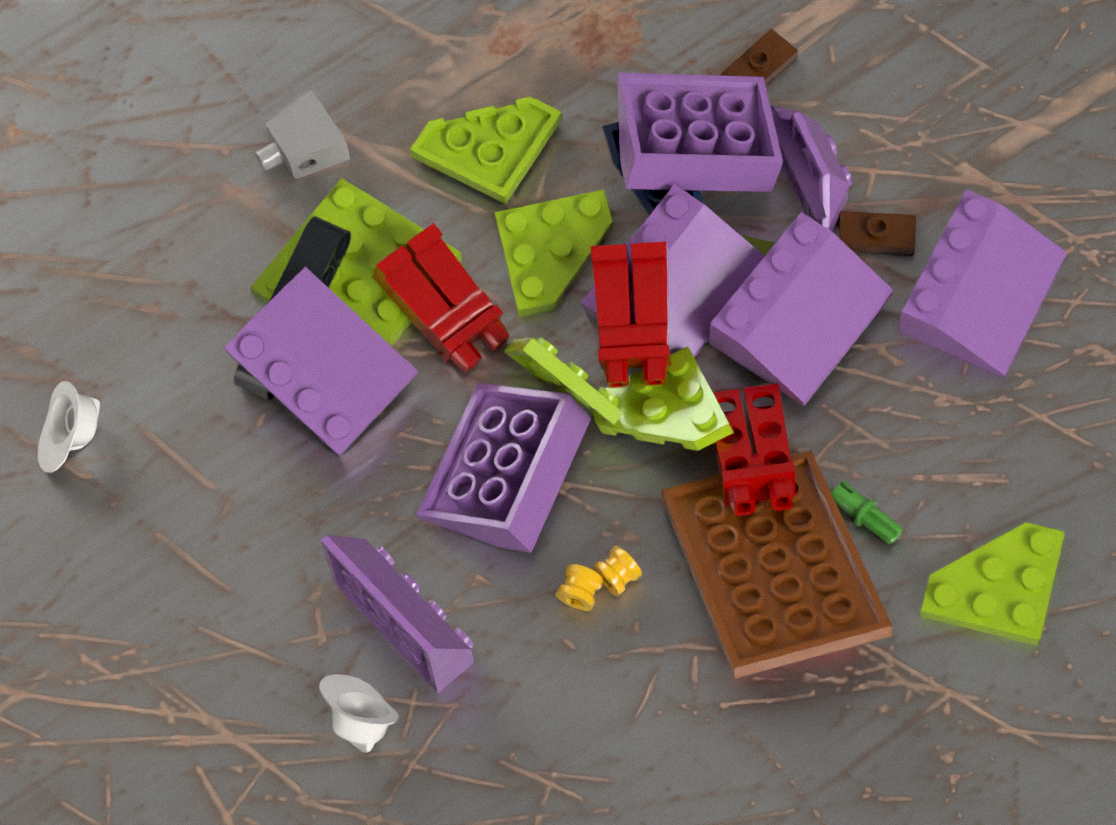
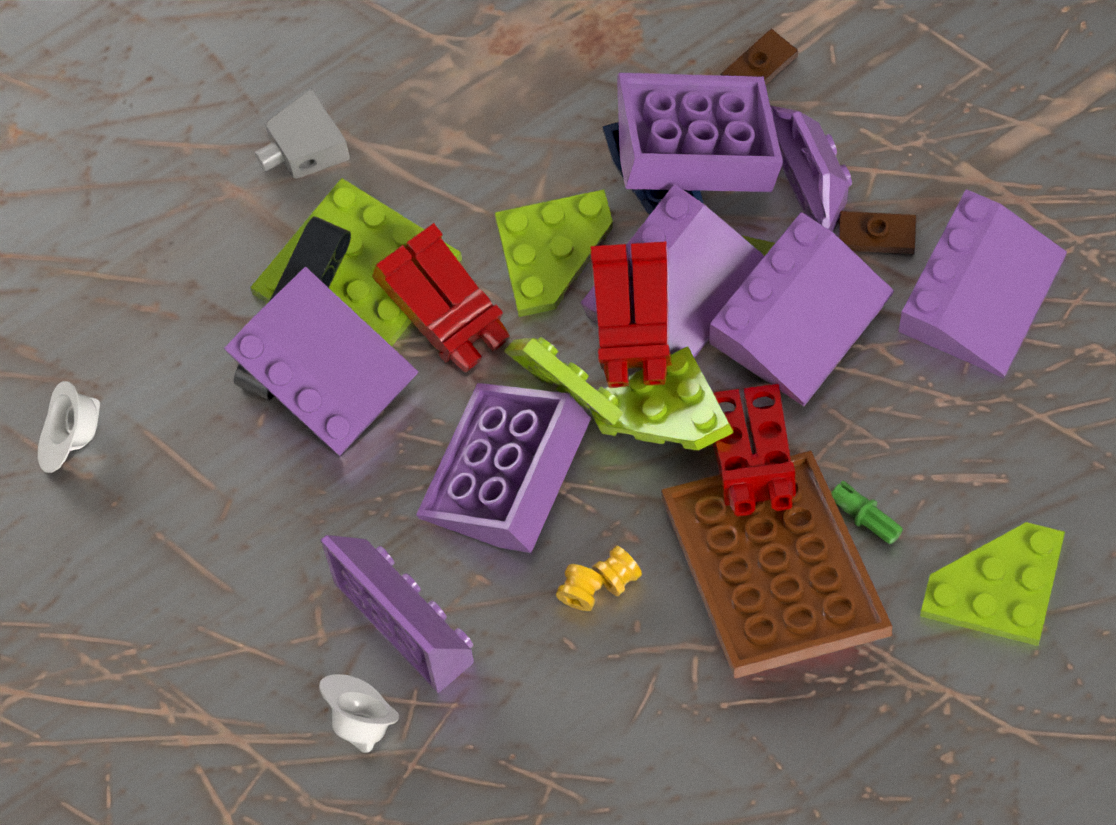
(489, 145): lime plate -> none

